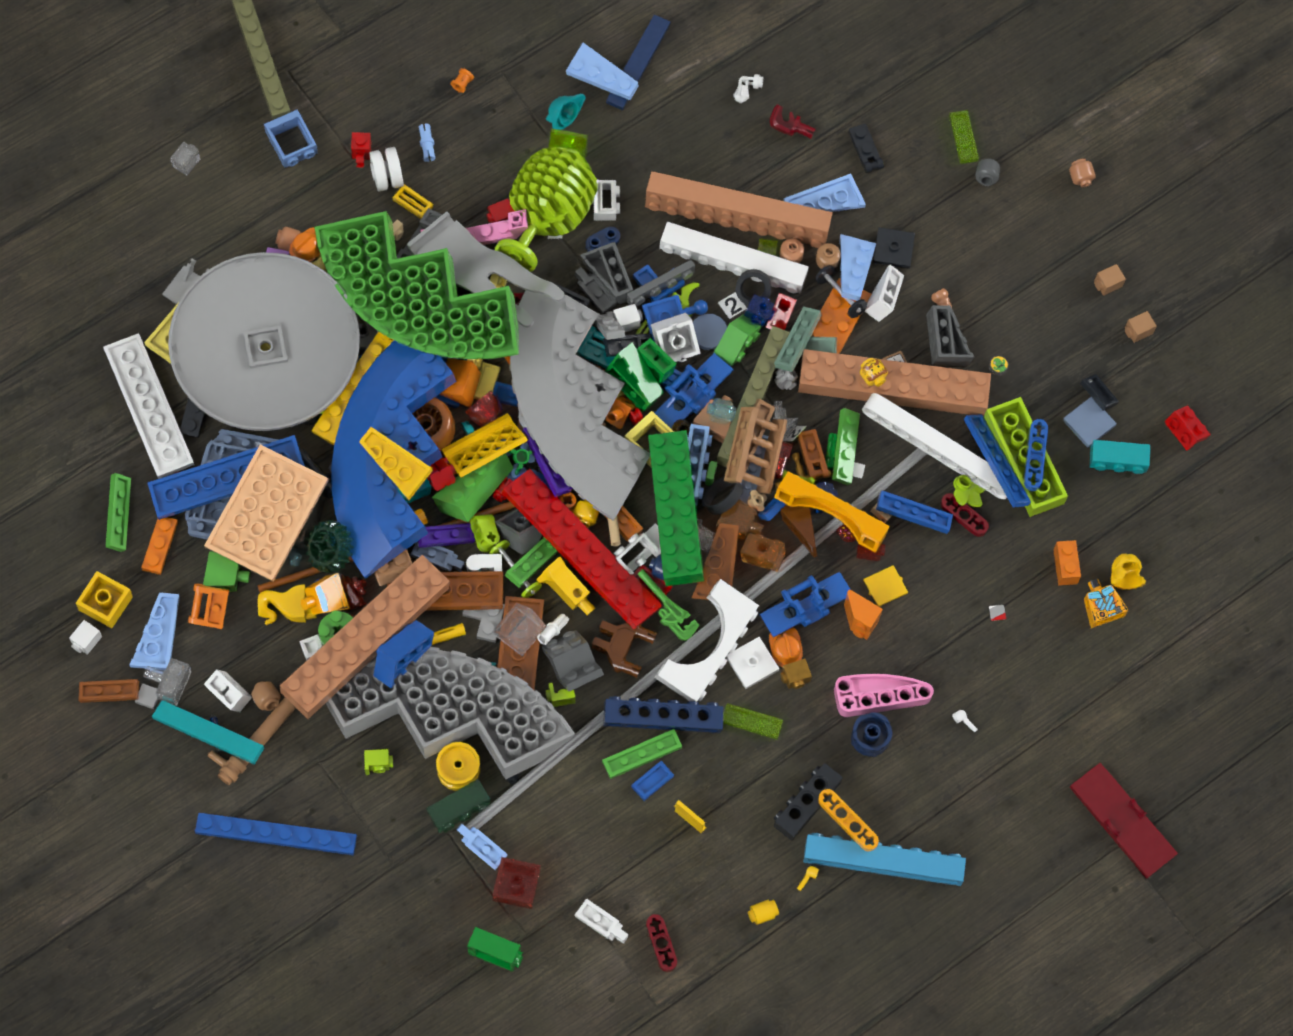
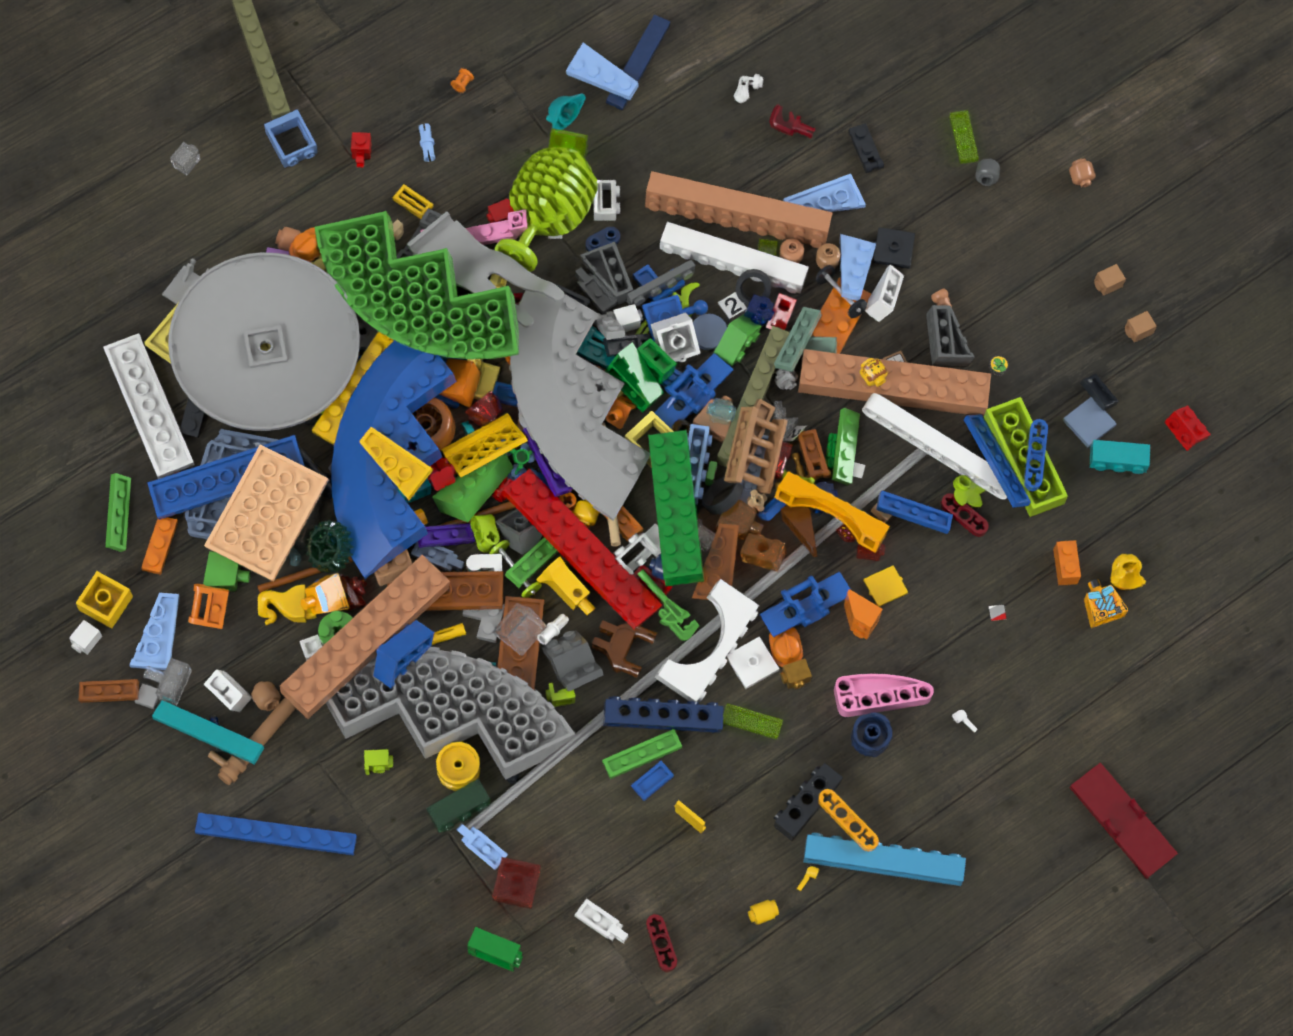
(386, 169): white wheel -> none
(635, 416): red bush -> none

